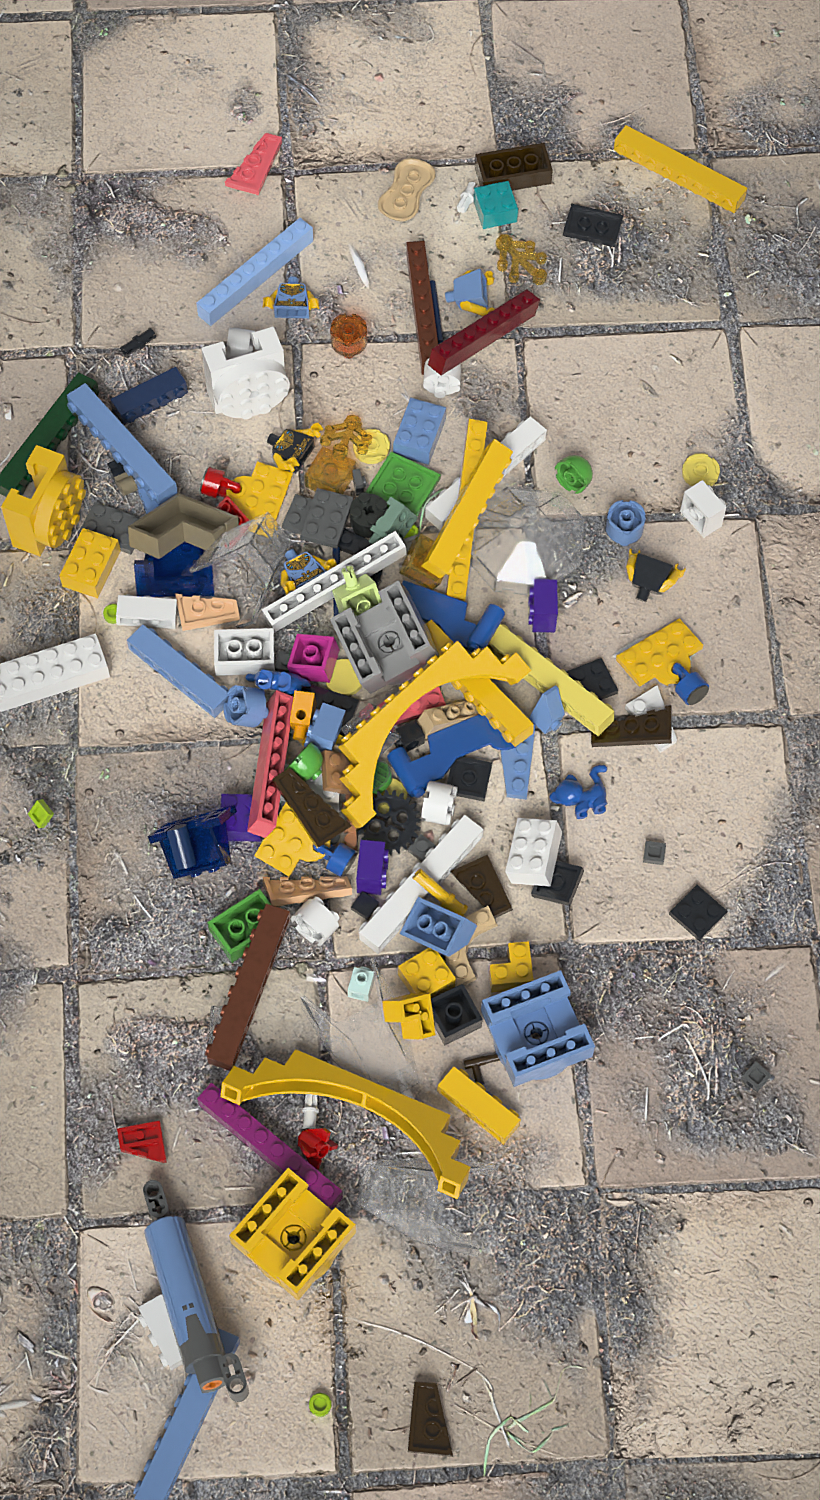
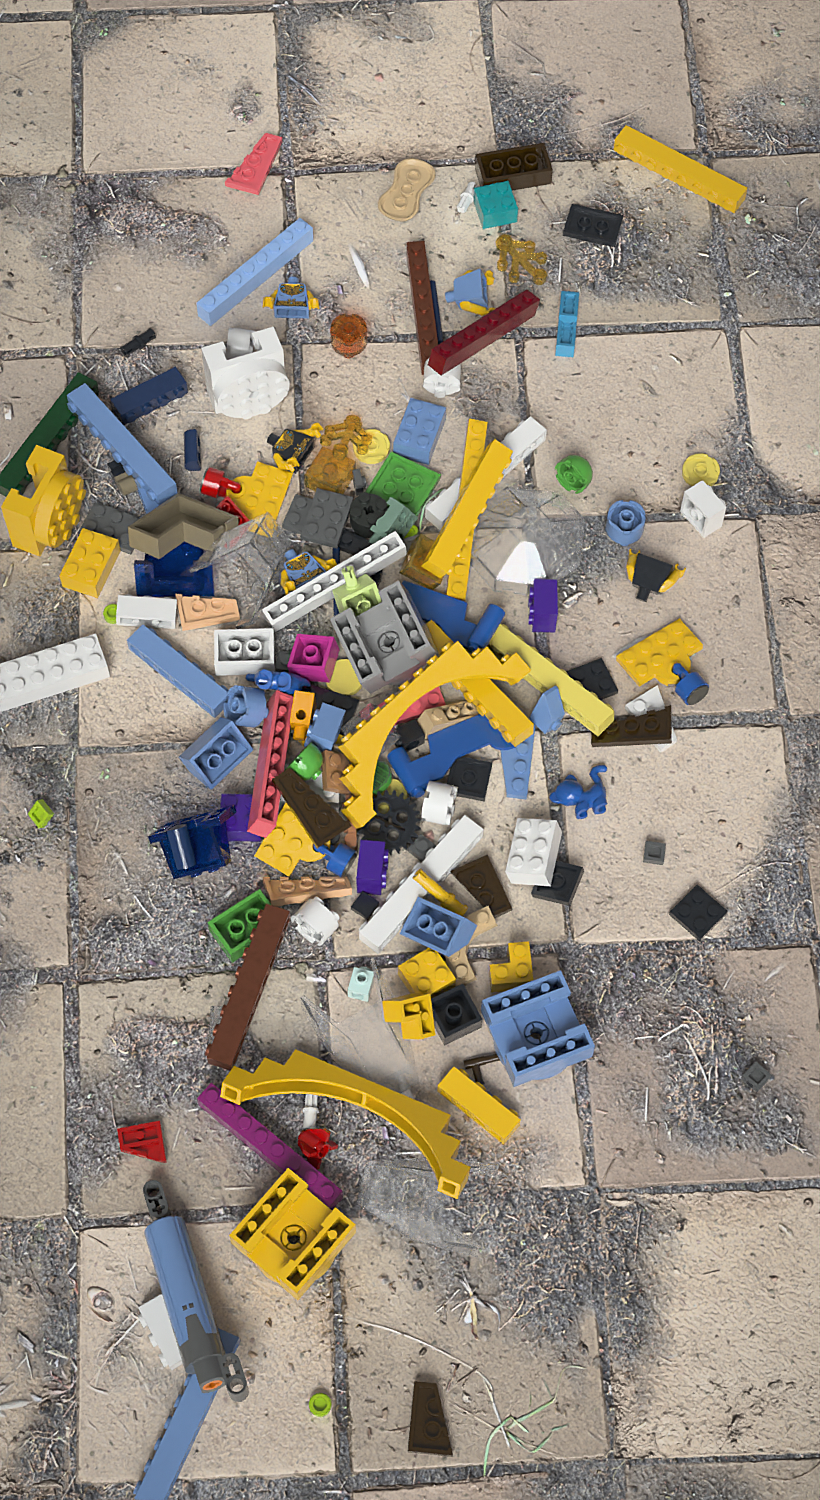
(192, 450): none -> dark blue brick
(216, 752): none -> medium blue slope
(567, 324): none -> dark azure slope

